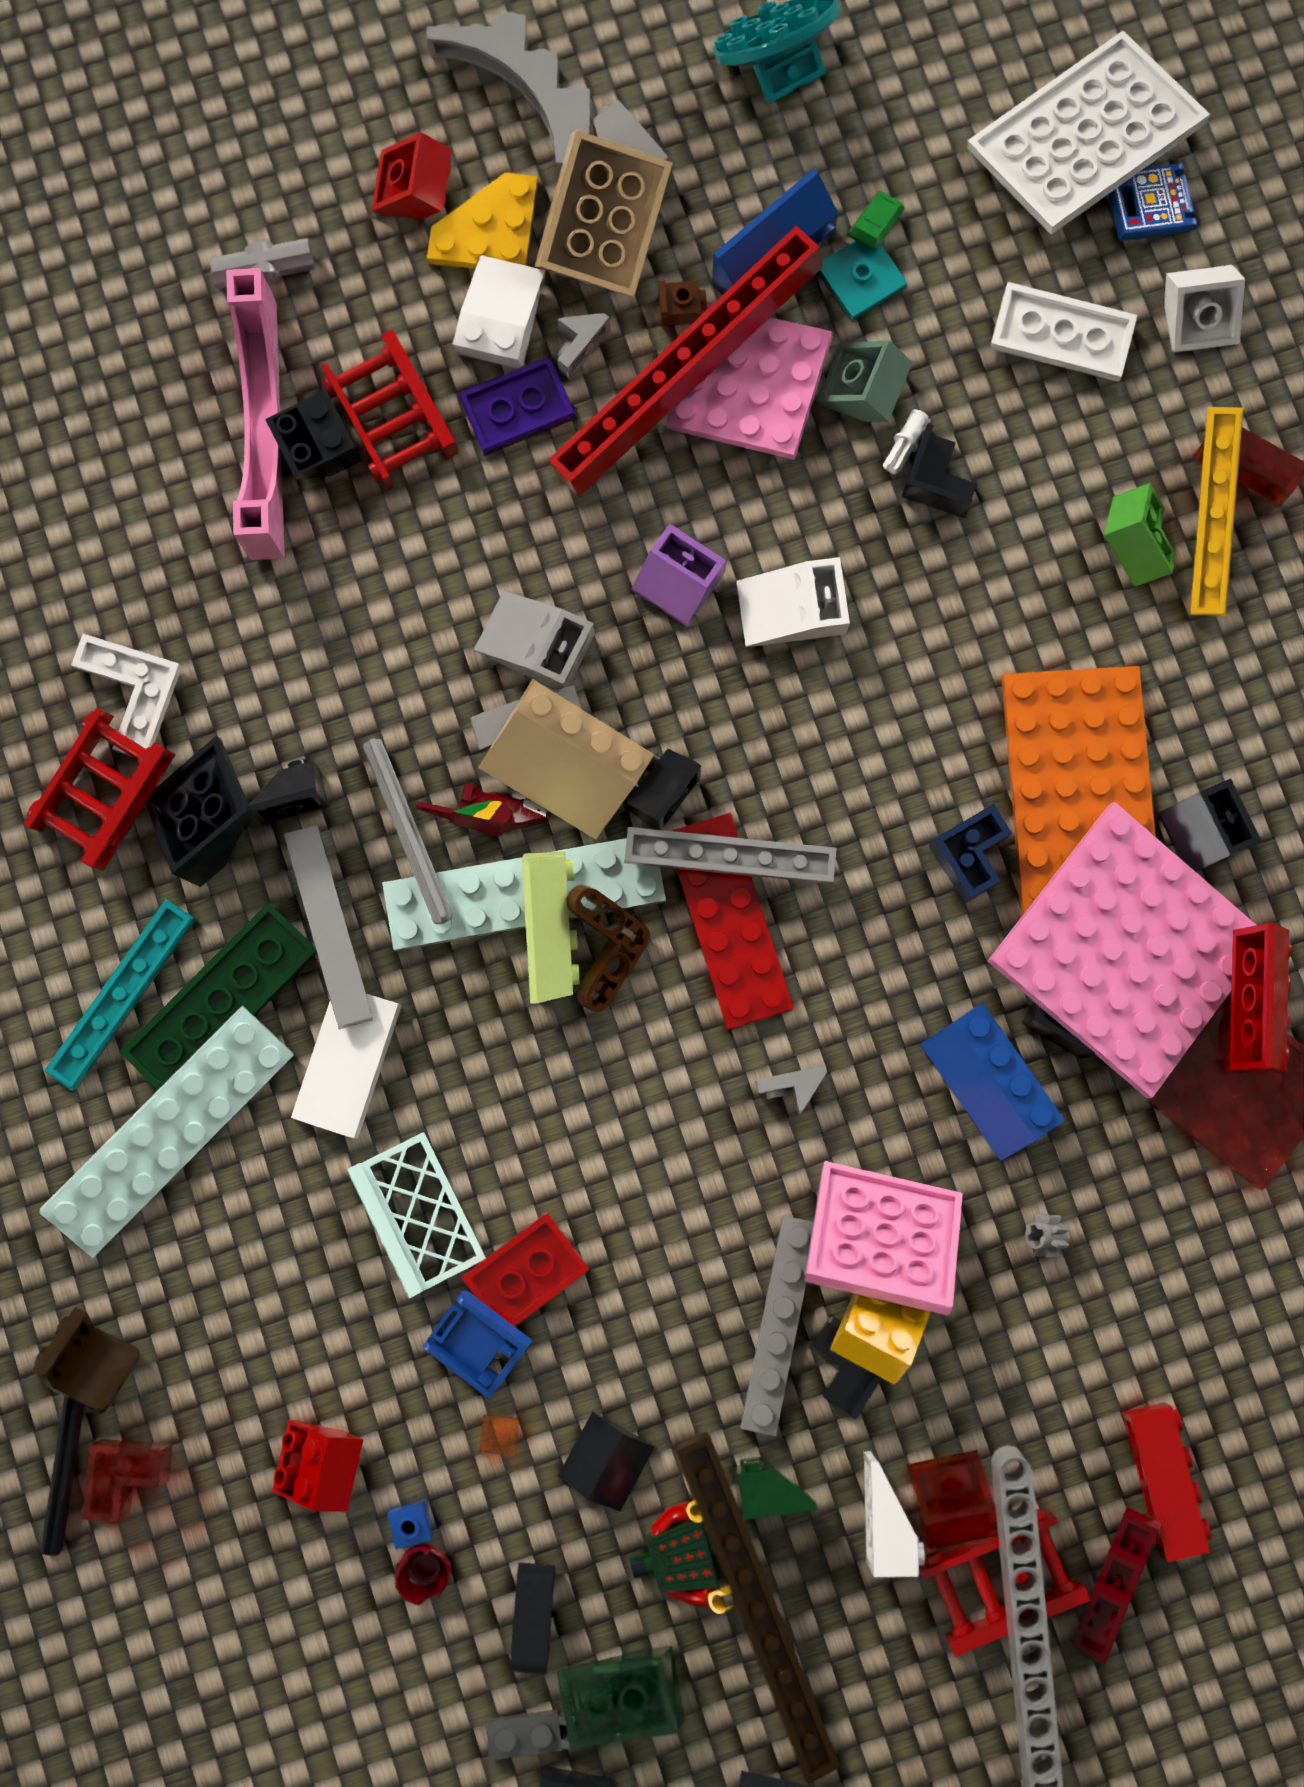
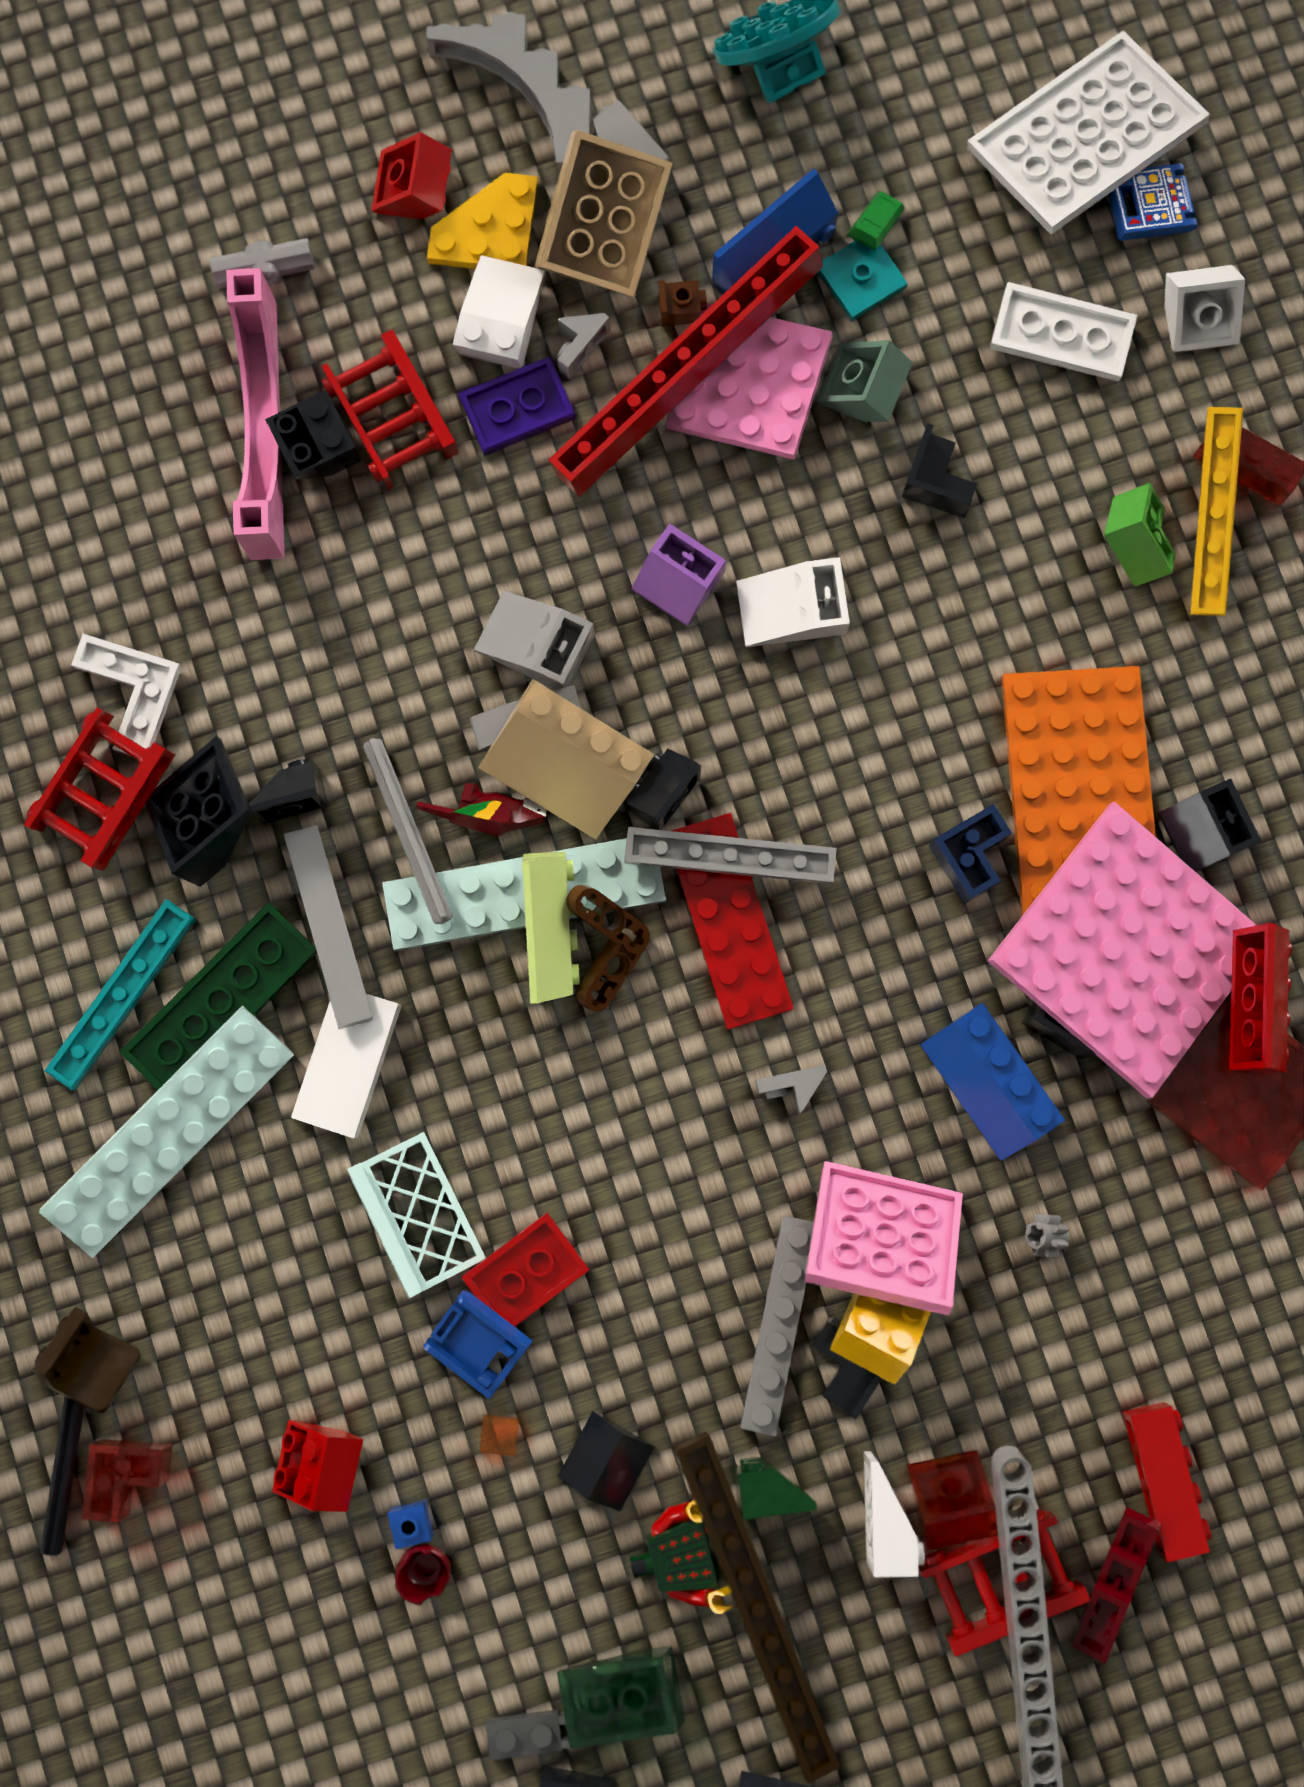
(532, 1618): black beam -> none
(906, 441): white axle -> none

